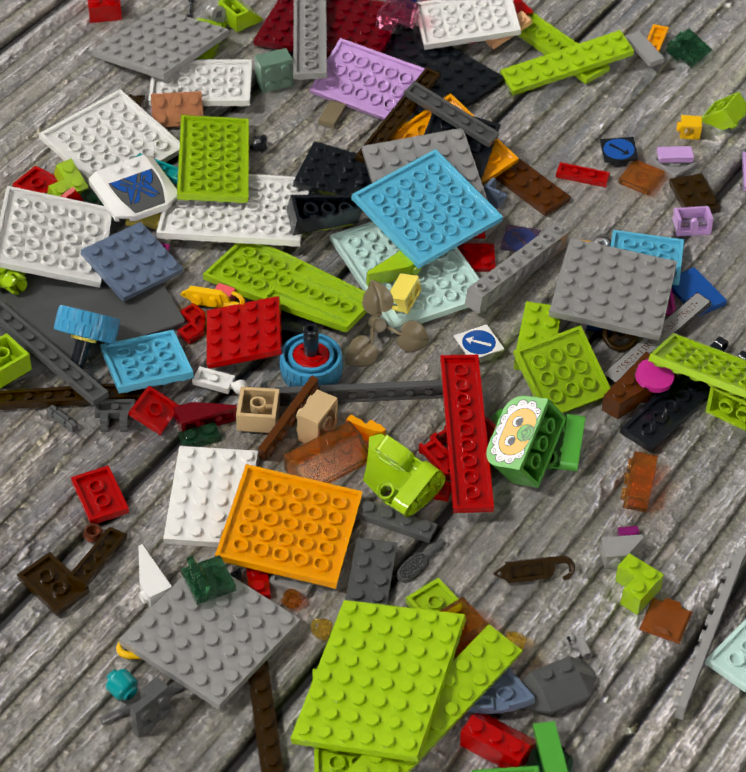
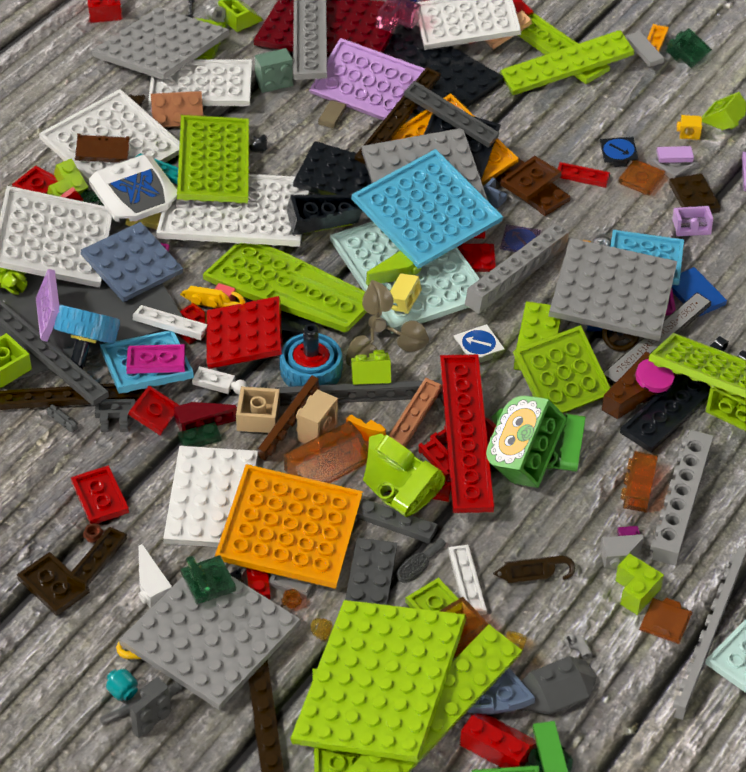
(47, 305): none -> lavender tile
(102, 148): none -> reddish brown door
(155, 359): none -> dark pink tile
(170, 322): none -> white tile
(371, 369): none -> lime brick
(415, 411): none -> nougat tile
(467, 577): none -> white tile
(530, 178): none -> reddish brown plate
(682, 497): none -> light grey brick

